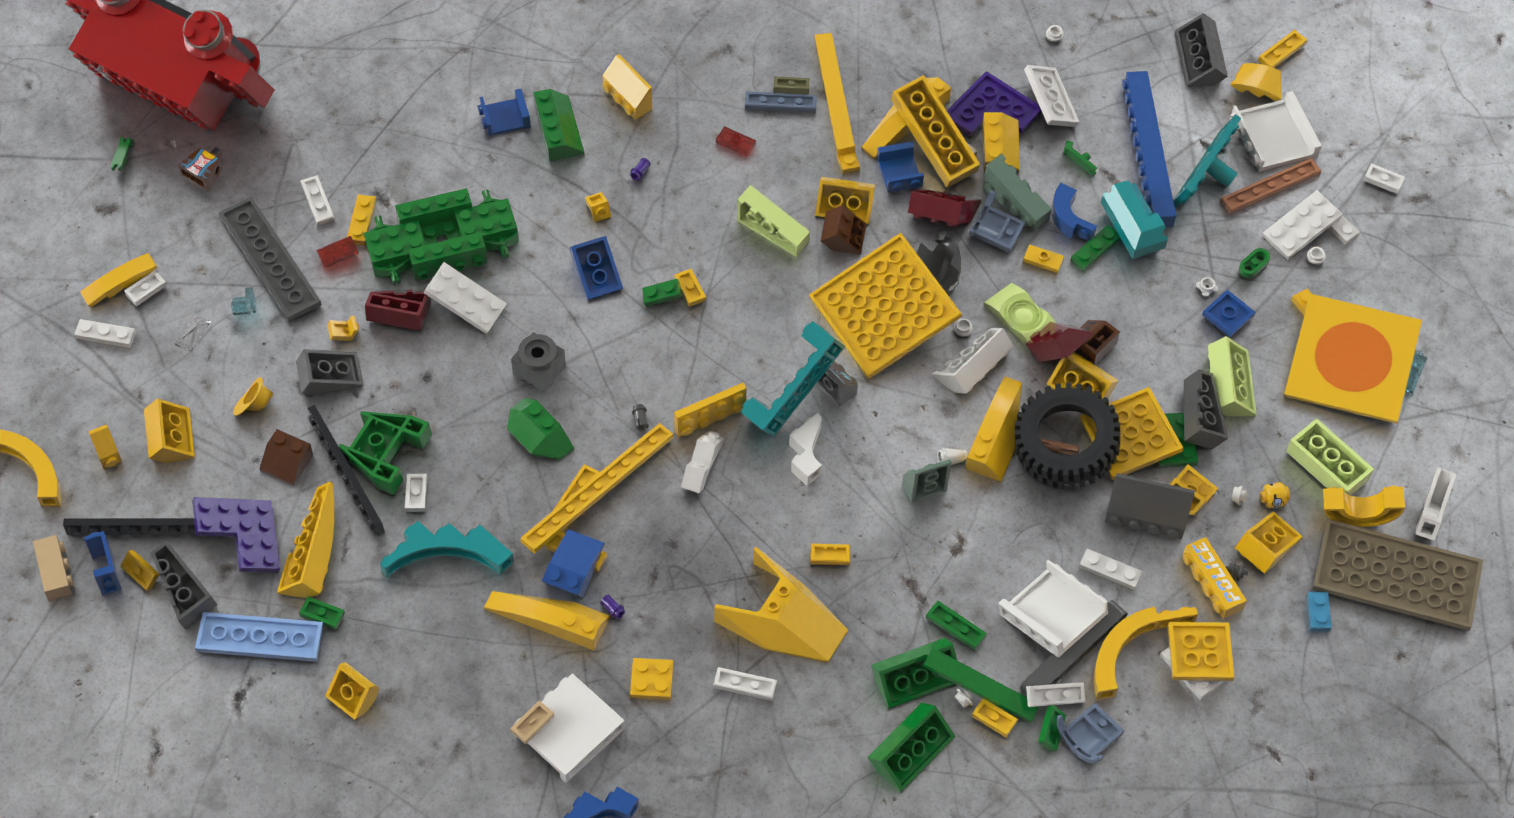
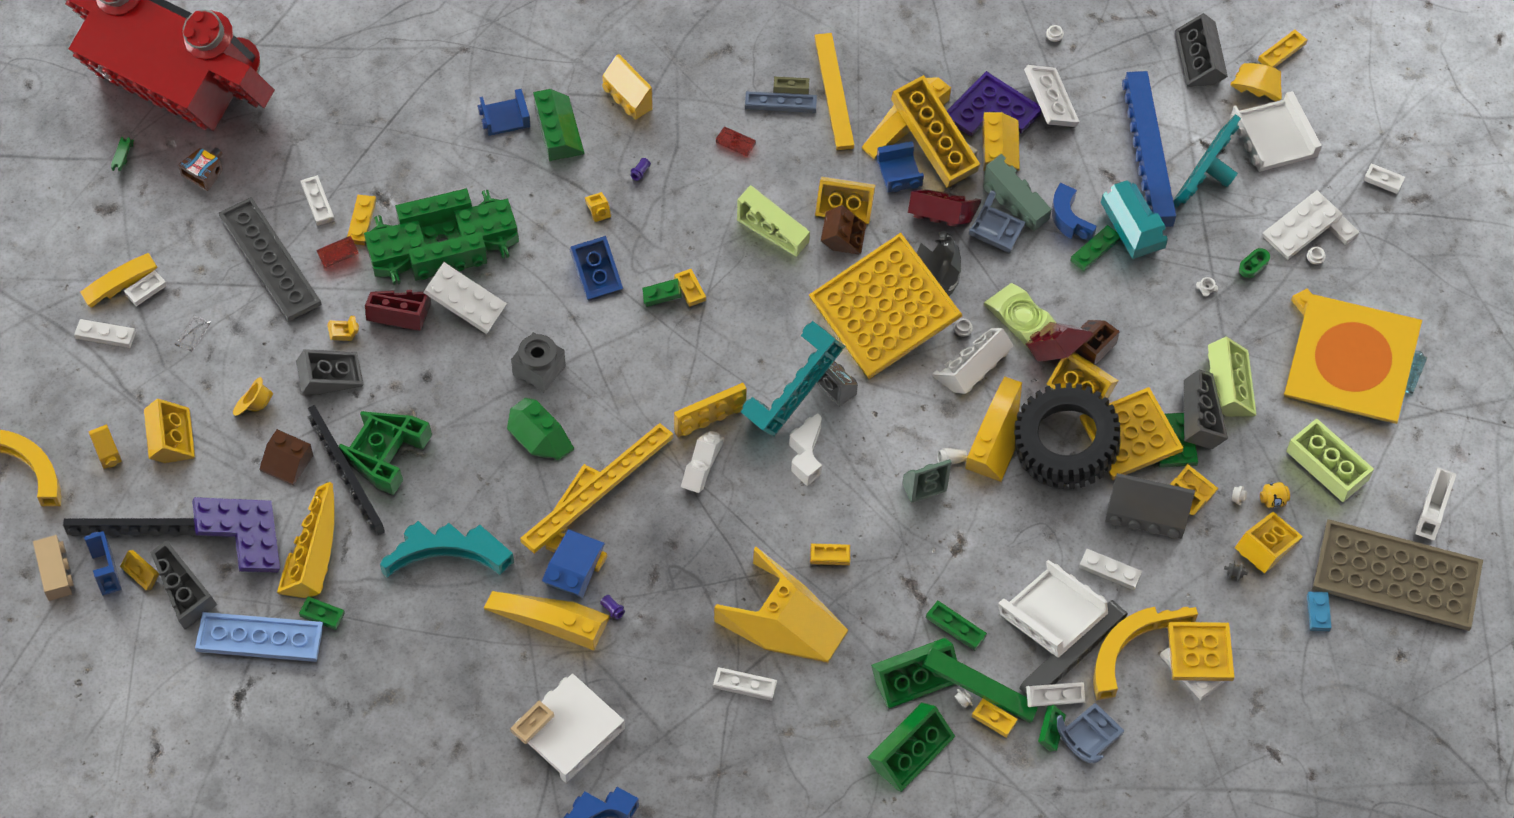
(245, 304): clear light blue panel -> none
(351, 691): yellow brick -> none
(416, 493): white plate -> none
(639, 412): dark grey pin -> none
(651, 679): yellow plate -> none
(847, 158): yellow bracket -> none
(1043, 258): yellow plate -> none
(1060, 448): nougat axle -> none
(1081, 160): green piece -> none
(1214, 578): yellow brick -> none
(1228, 313): blue plate -> none
(1270, 186): nougat tile -> none
(1364, 511): yellow brick -> none

